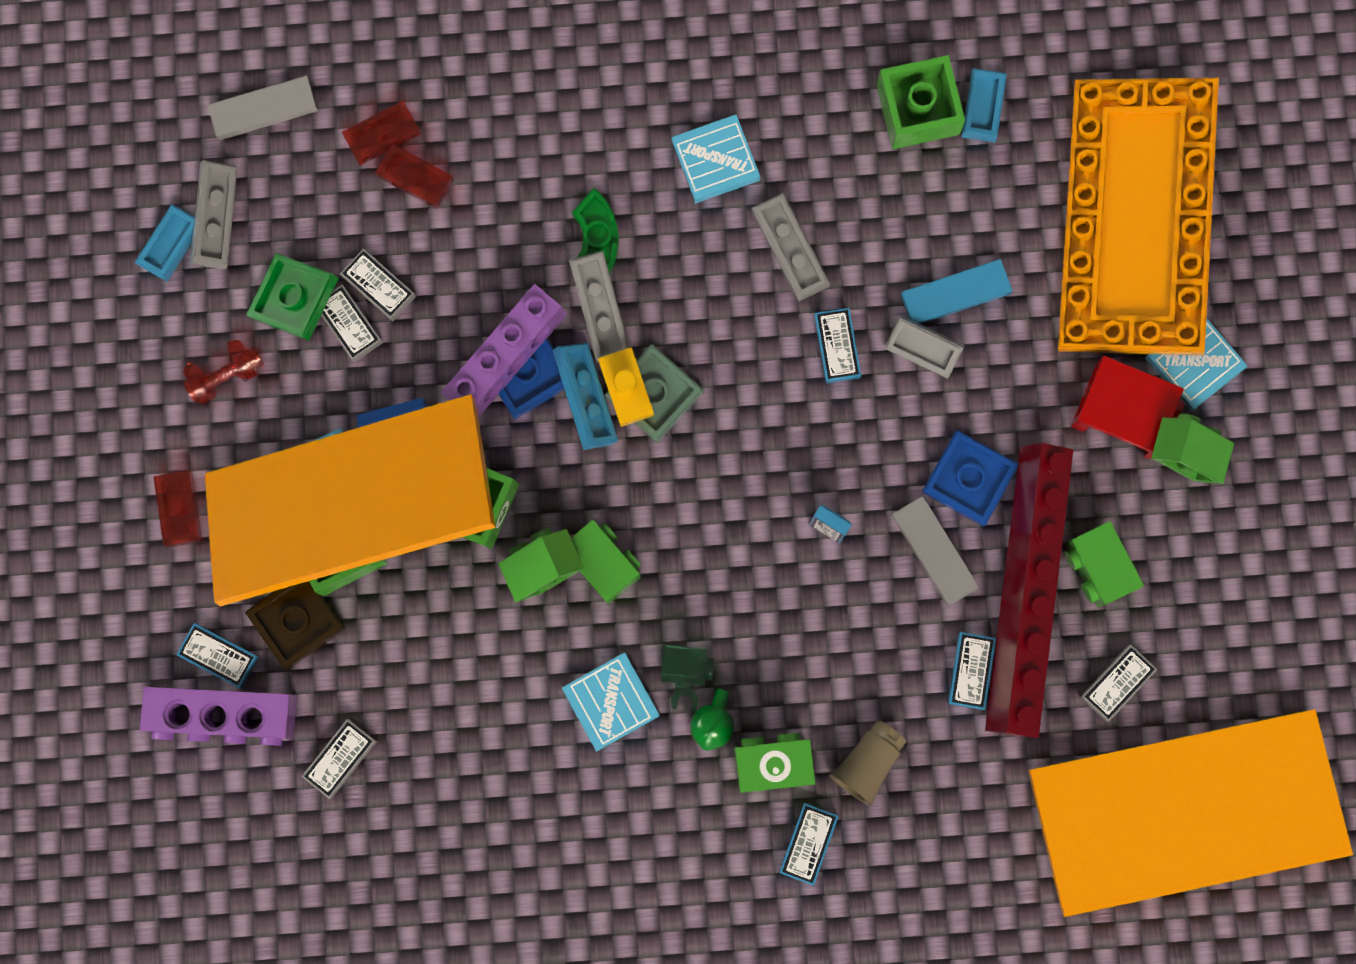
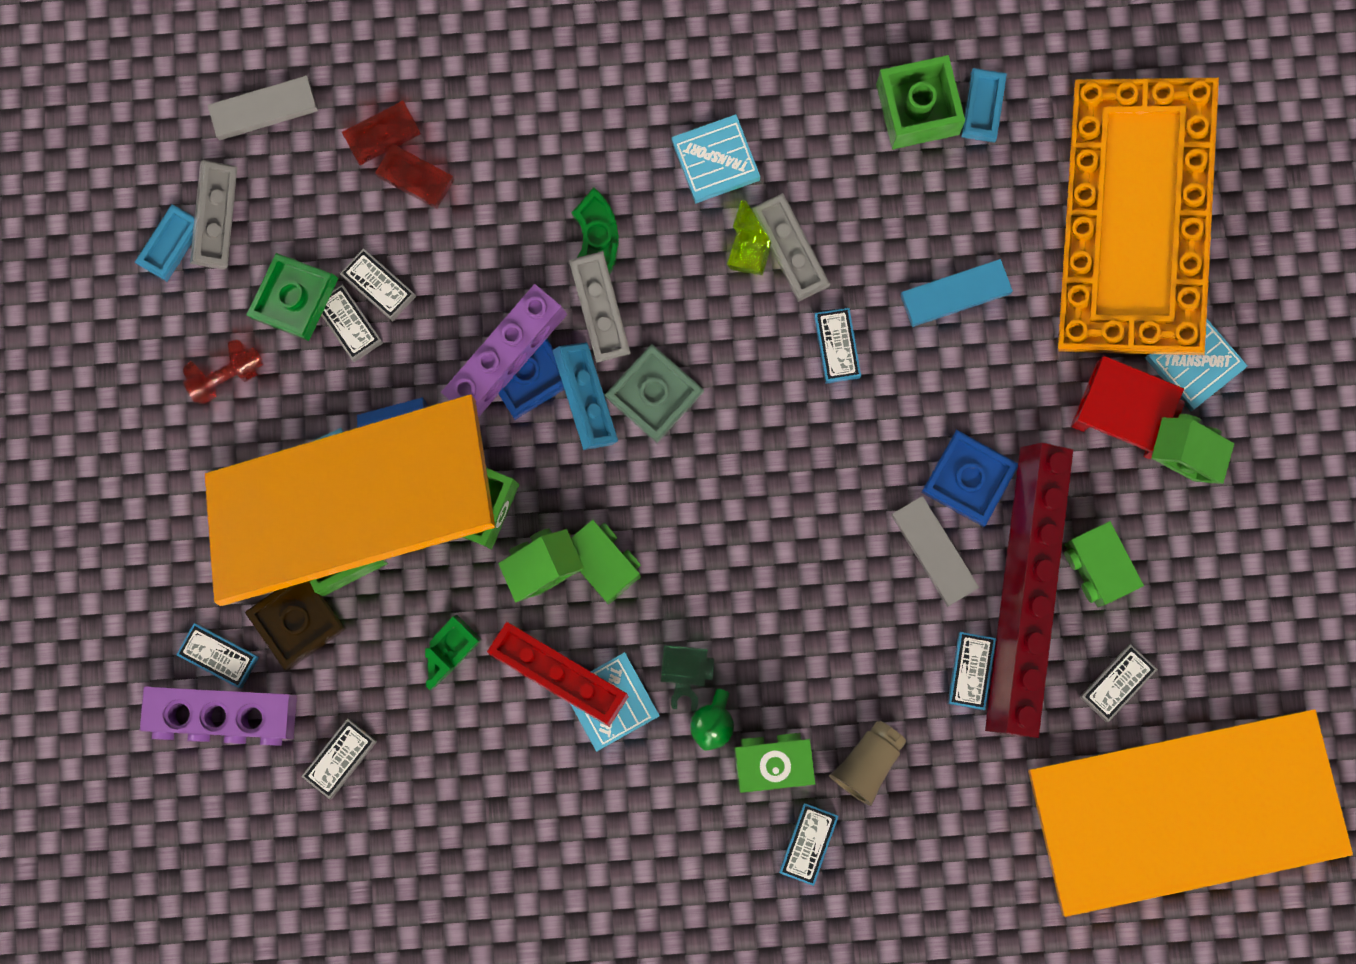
(177, 509): clear red plate -> none
(449, 649): none -> green slope
(558, 674): none -> red plate
(626, 387): yellow tile -> none
(751, 243): none -> clear neon green slope
(830, 523): dark azure tile -> none
(924, 346): light grey tile -> none

